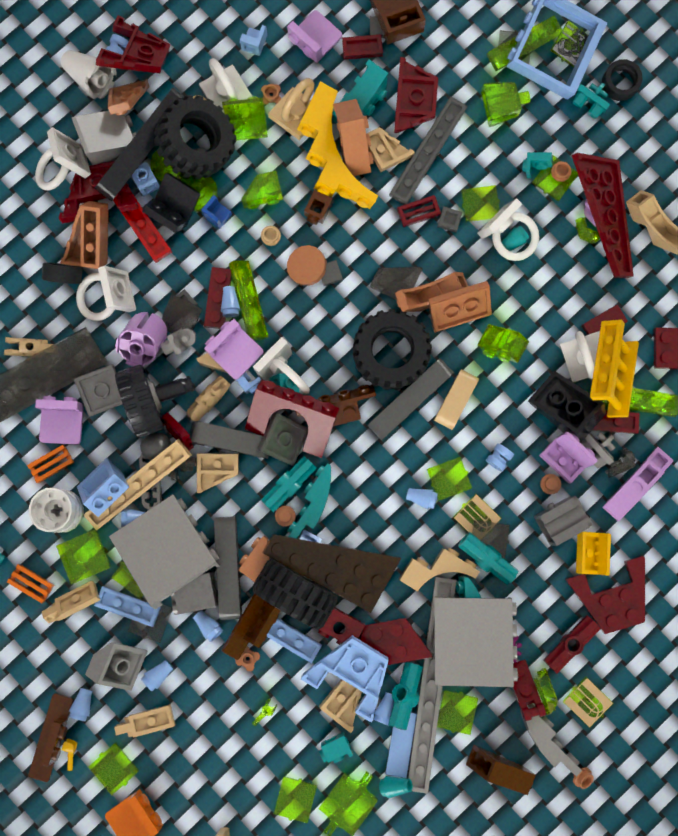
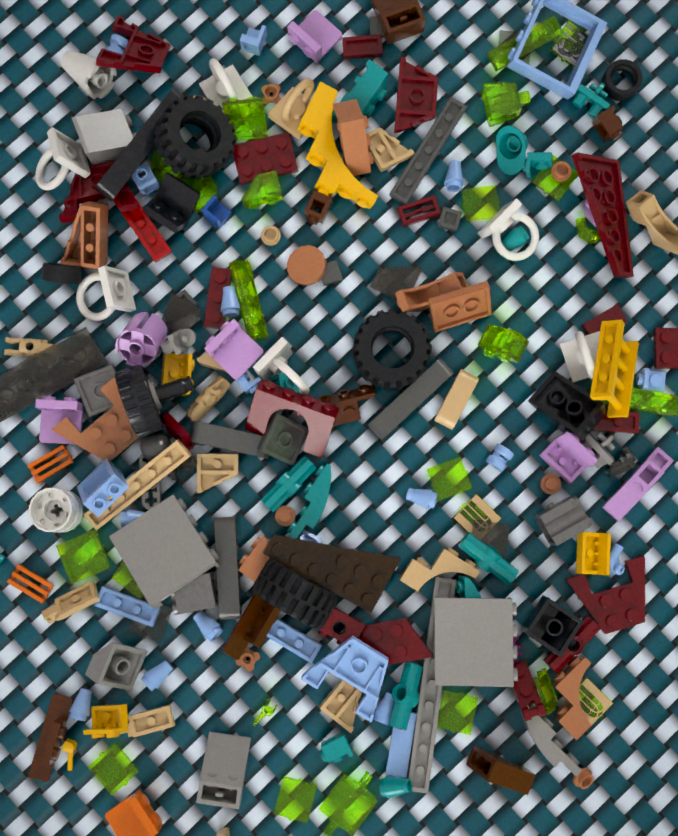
(108, 434): none -> nougat wing
(108, 721): none -> yellow bracket
(126, 96): nougat wing -> none
(177, 367): none -> yellow bracket
(224, 770): none -> light grey slope
(264, 156): none -> dark red plate
(454, 177): none -> light blue cone
(511, 149): none -> teal piece
(552, 625): none -> black slope
(568, 685): none -> nougat arch
(608, 125): none -> reddish brown brick
(615, 565): none -> light blue arm
(651, 380): none -> light blue bracket

